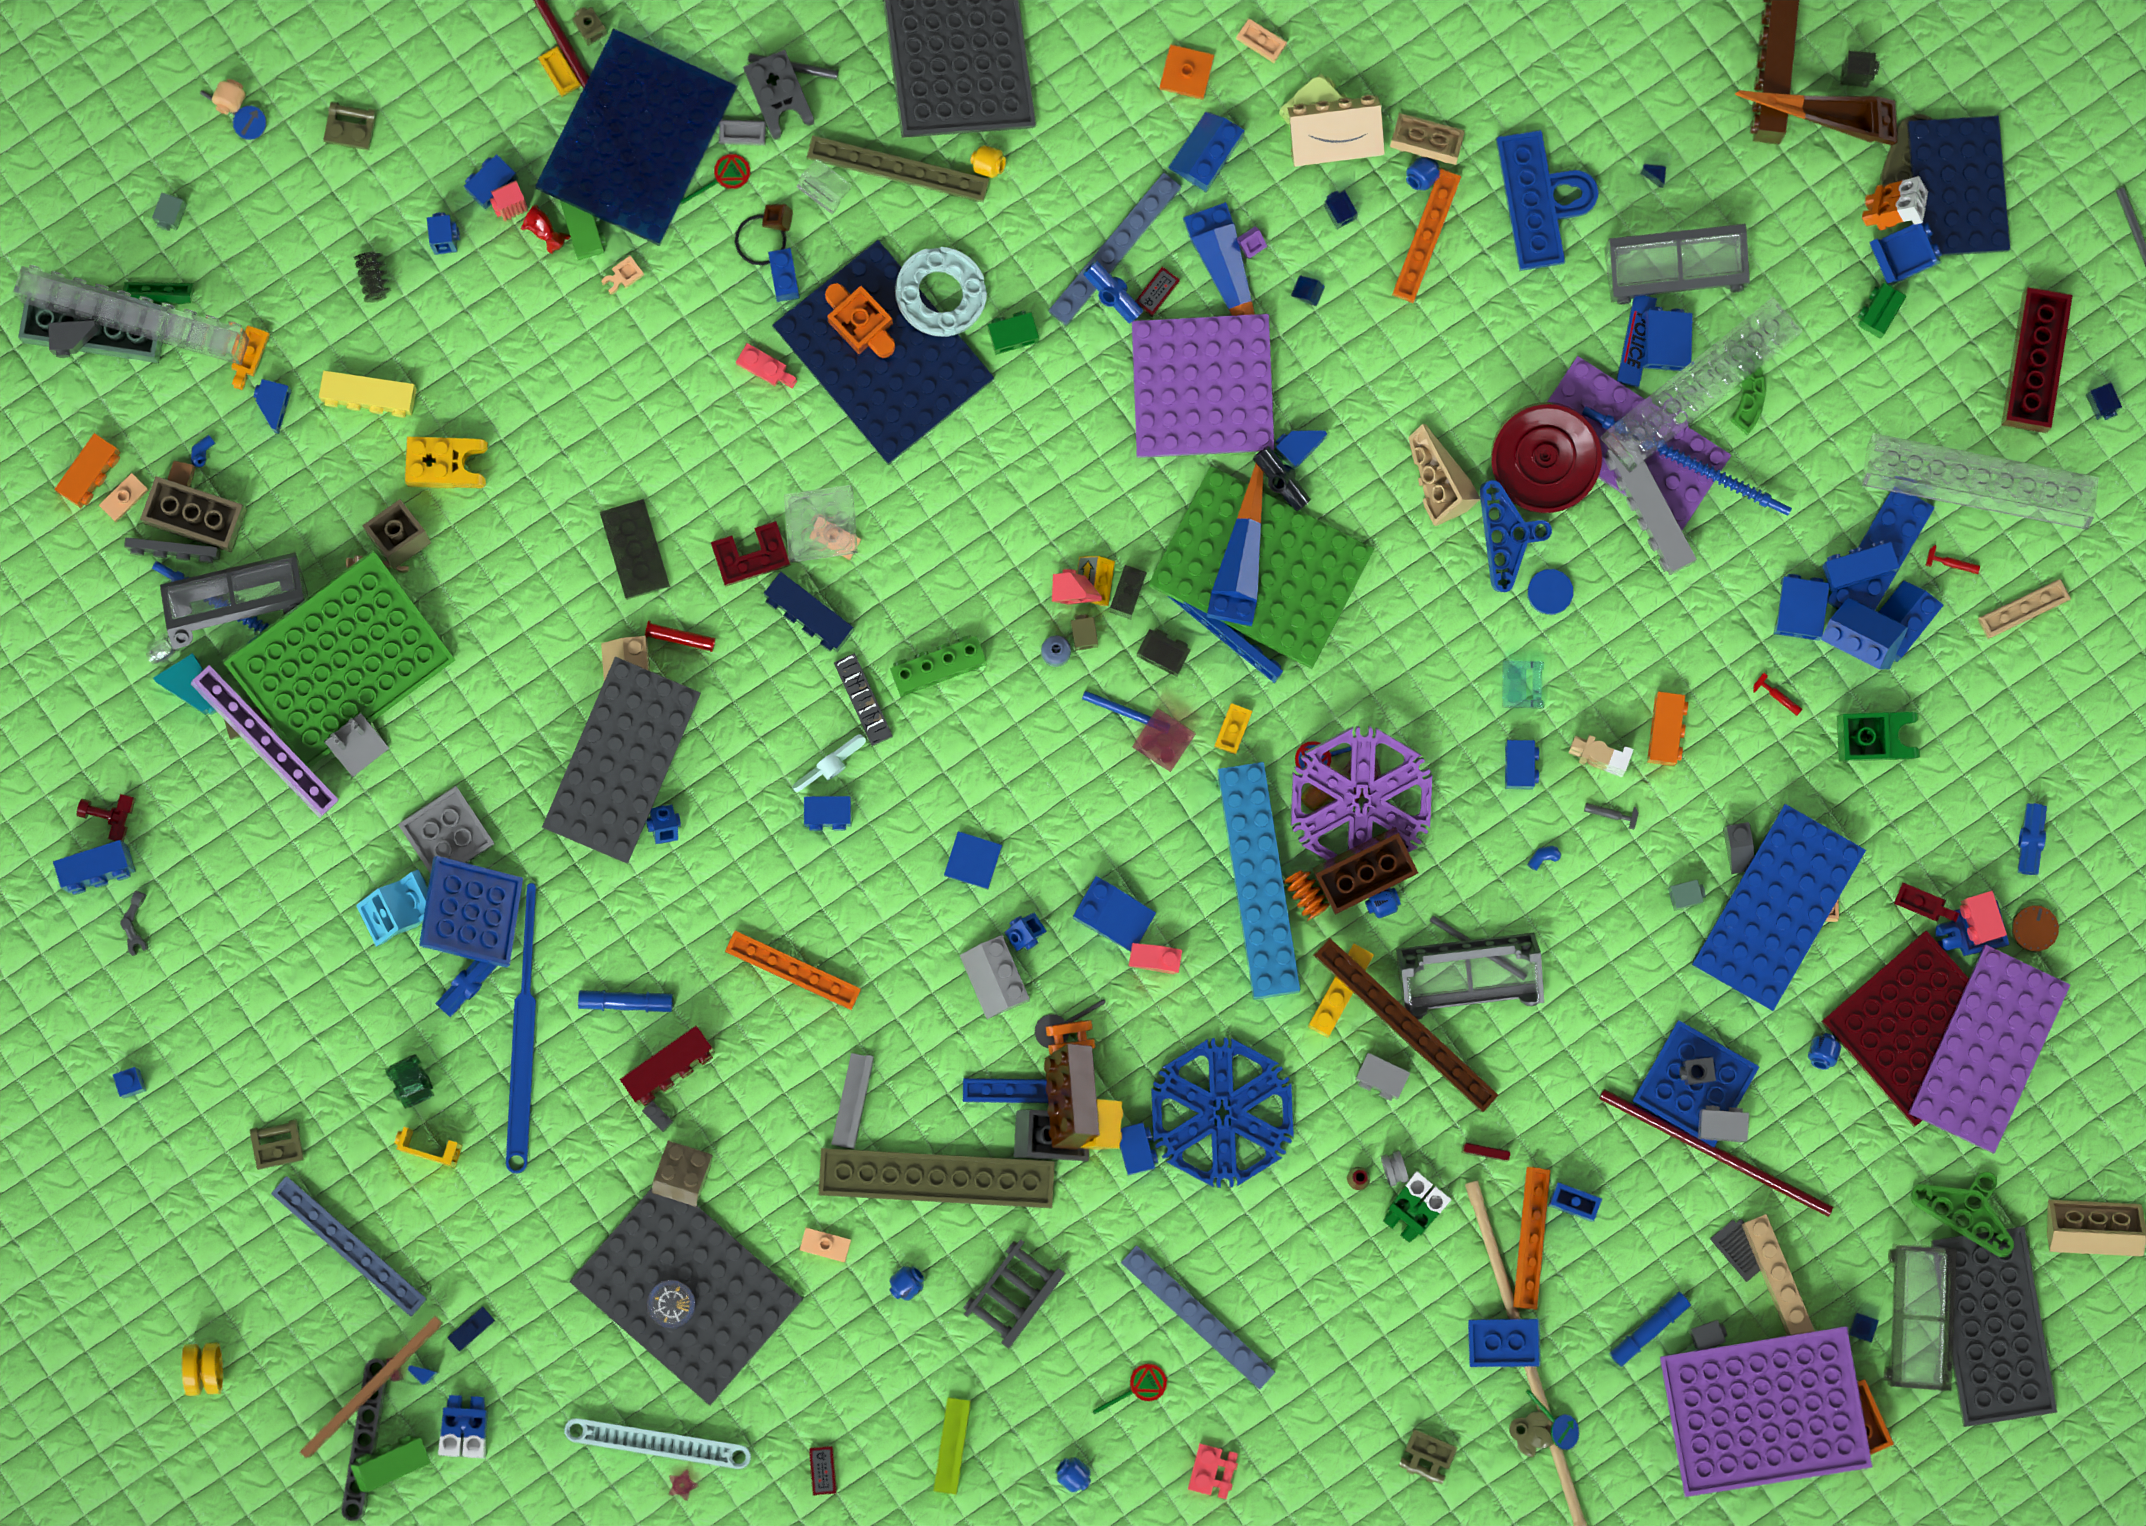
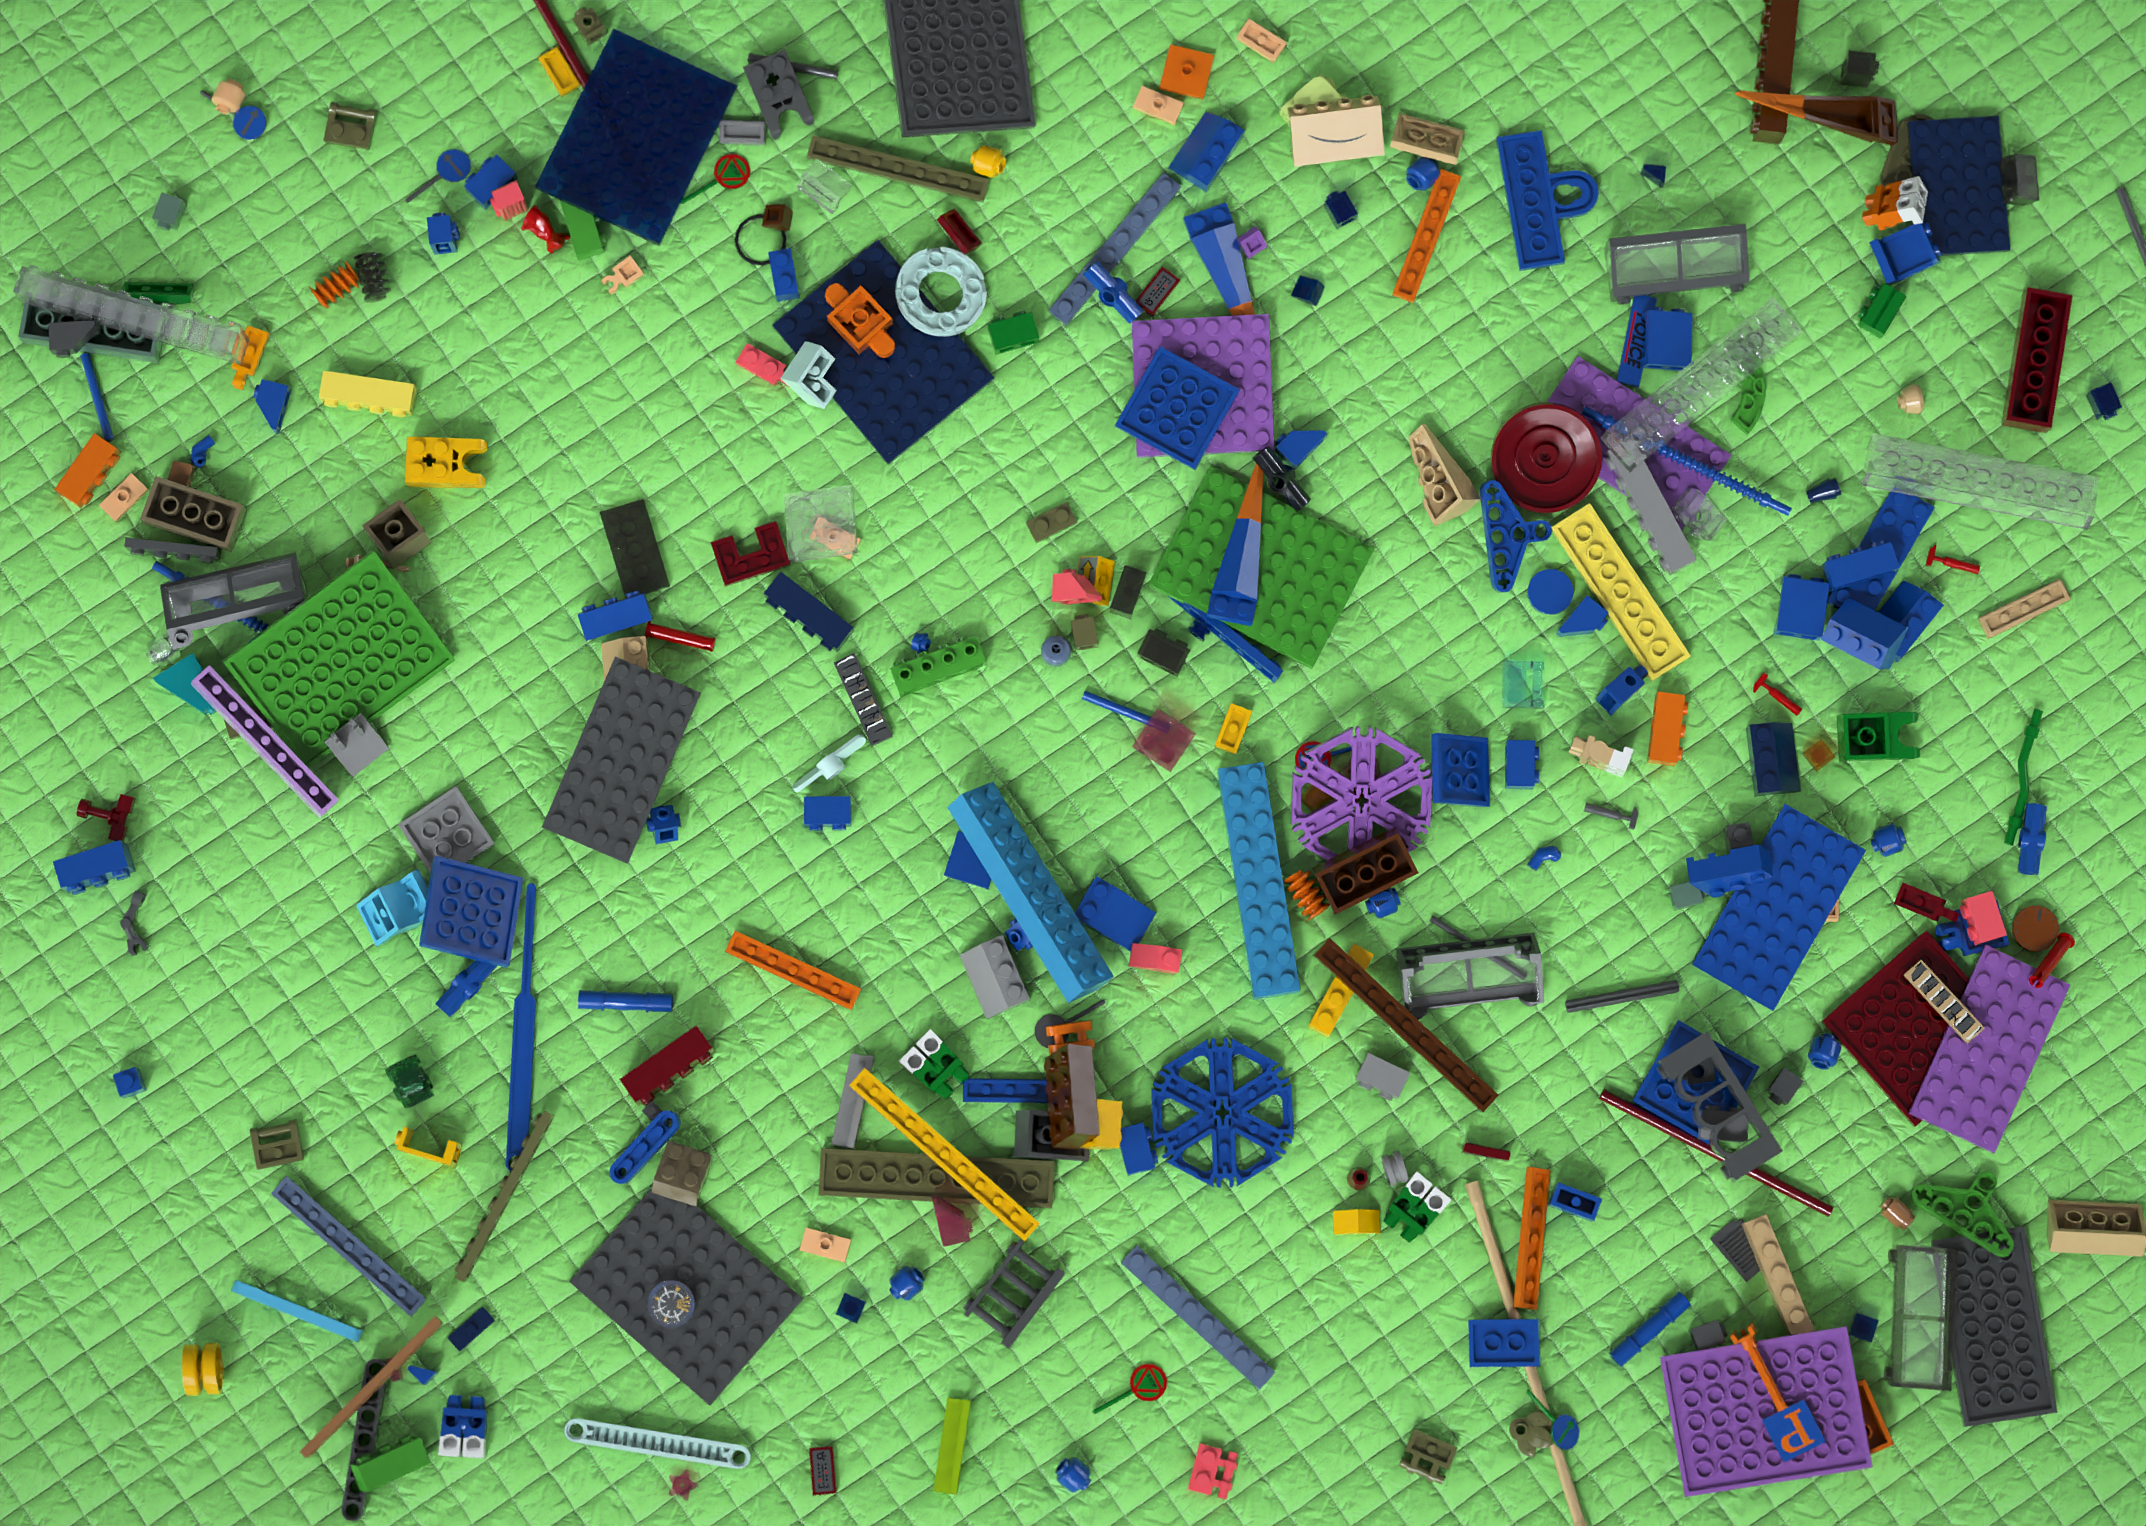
(97, 398): none -> blue bar
(297, 1311): none -> medium azure beam
(335, 285): none -> orange piece
(451, 166): none -> blue piece
(508, 1187): none -> olive plate
(615, 615): none -> blue brick
(645, 1147): none -> blue plate
(807, 372): none -> light aqua brick
(851, 1308): none -> clear blue plate
(920, 642): none -> blue plate
(940, 1070): none -> green hips
(944, 1154): none -> yellow plate
(951, 1222): none -> clear pink slope
(959, 231): none -> dark red tile
(1030, 892): none -> dark azure brick
(1051, 522): none -> olive plate
(1158, 105): none -> light nougat plate
(1177, 408): none -> blue plate
(1198, 630): none -> clear blue bush
(1356, 1221): none -> yellow slope
(1460, 770): none -> blue plate
(1584, 619): none -> blue slope
(1620, 592): none -> light yellow plate
(1622, 689): none -> blue torso
(1622, 996): none -> dark grey axle
(1709, 520): none -> clear brick
(1730, 871): none -> blue wedge
(1749, 1157): none -> dark grey fence
(1773, 758): none -> dark blue slope
(1784, 1087): none -> dark grey brick
(1793, 1426): none -> piece
(1818, 755): none -> clear orange plate
(1824, 491): none -> dark blue cone
(1888, 840): none -> blue head
(1897, 1212): none -> medium nougat brick
(1911, 399): none -> tan cone
(1944, 1002): none -> tile
(2015, 821): none -> green bar
(2019, 179): none -> clear smoke brick
(2063, 943): none -> red pin

